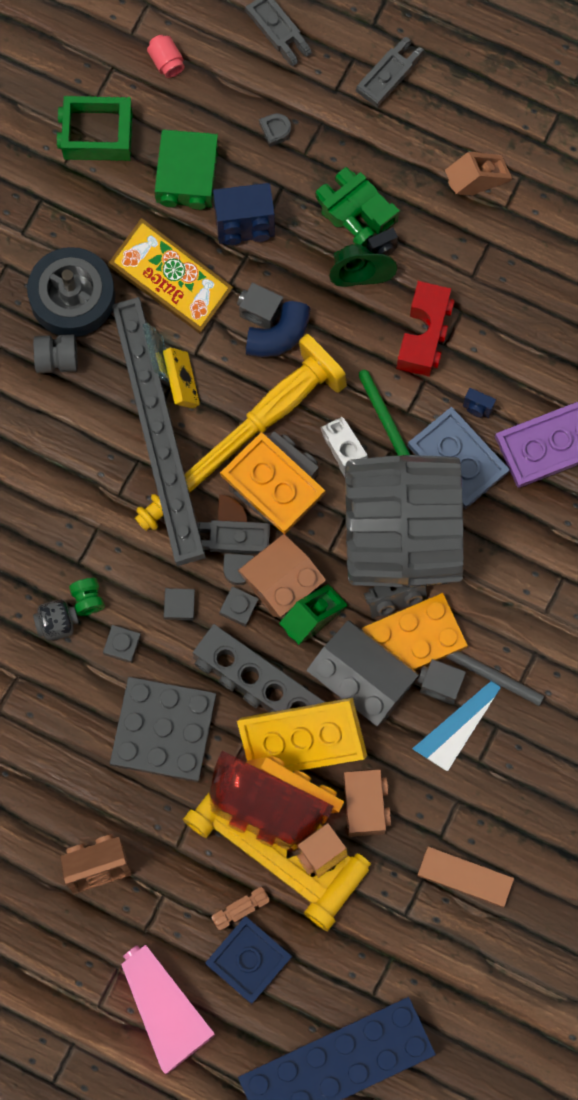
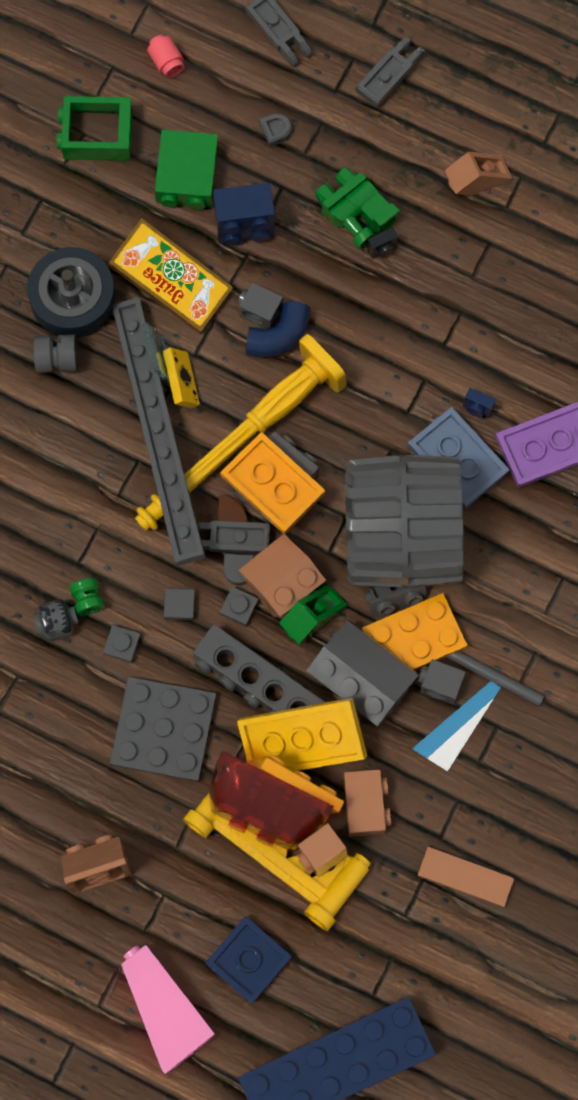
(240, 908): nougat axle -> none
(342, 442): white leg -> none
(360, 266): dark green piece -> none
(383, 413): green piece -> none
(419, 351): red arch -> none

